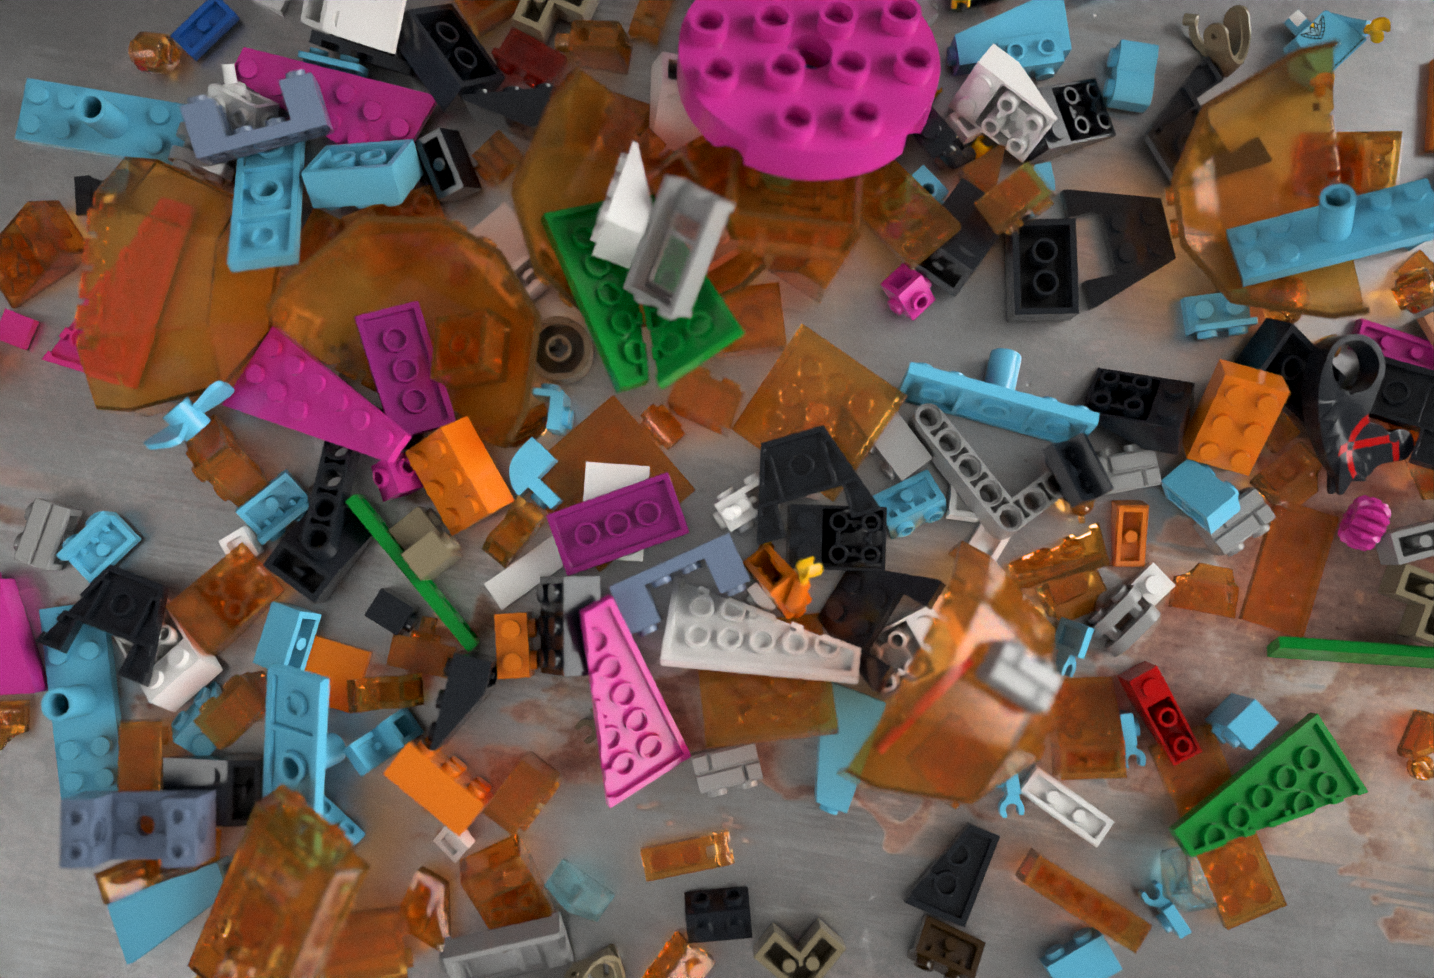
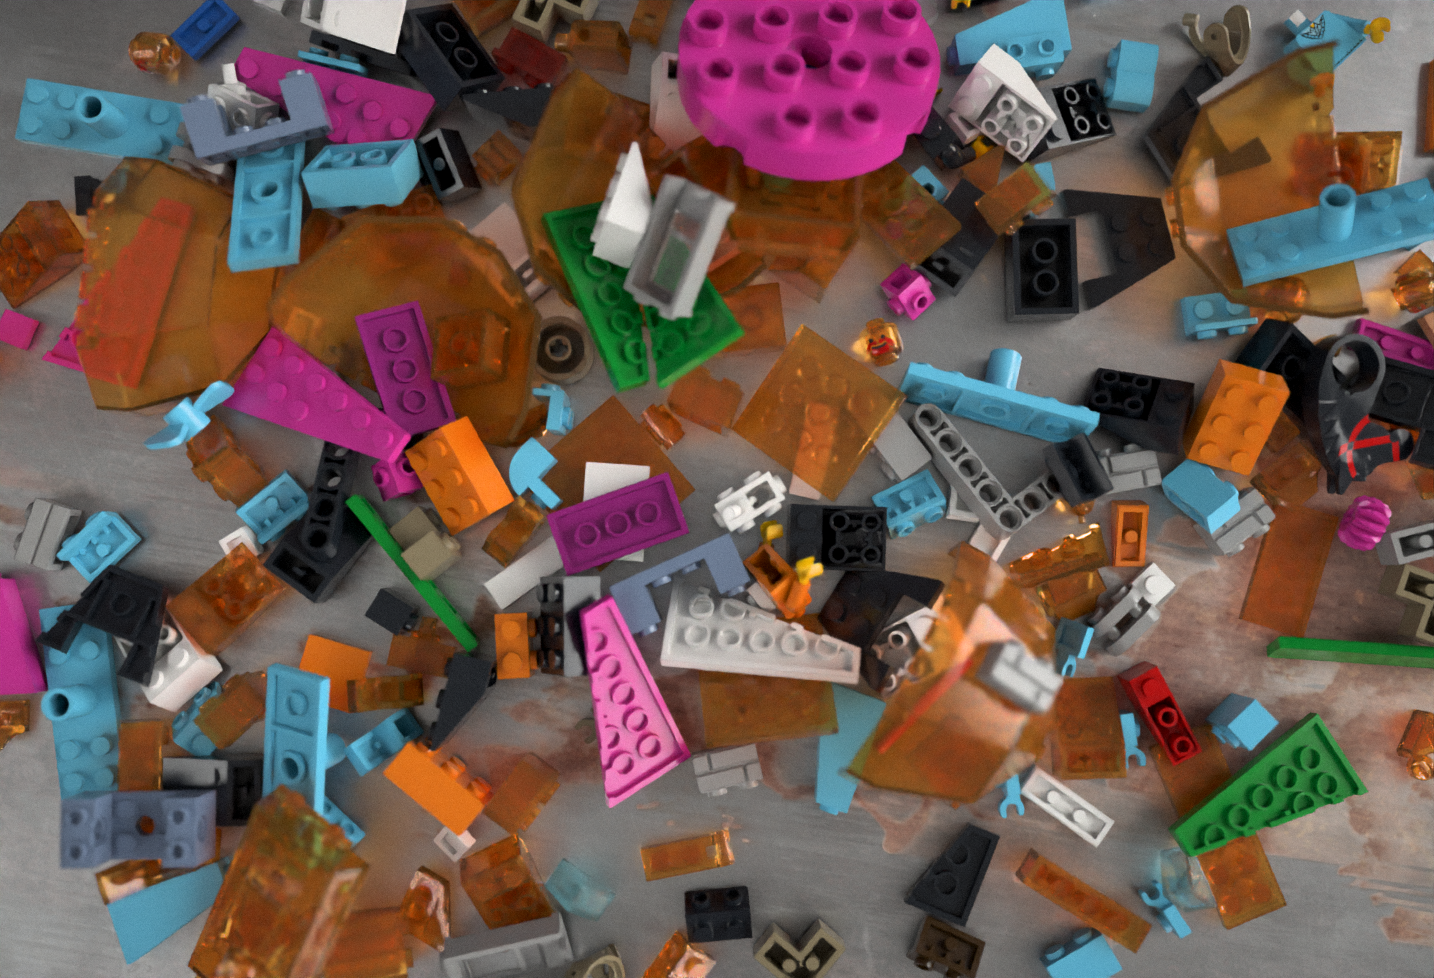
(287, 636): medium azure brick -> none
(802, 467): black wing -> none
(881, 342): none -> clear orange head
(1206, 590): clear orange slope -> none

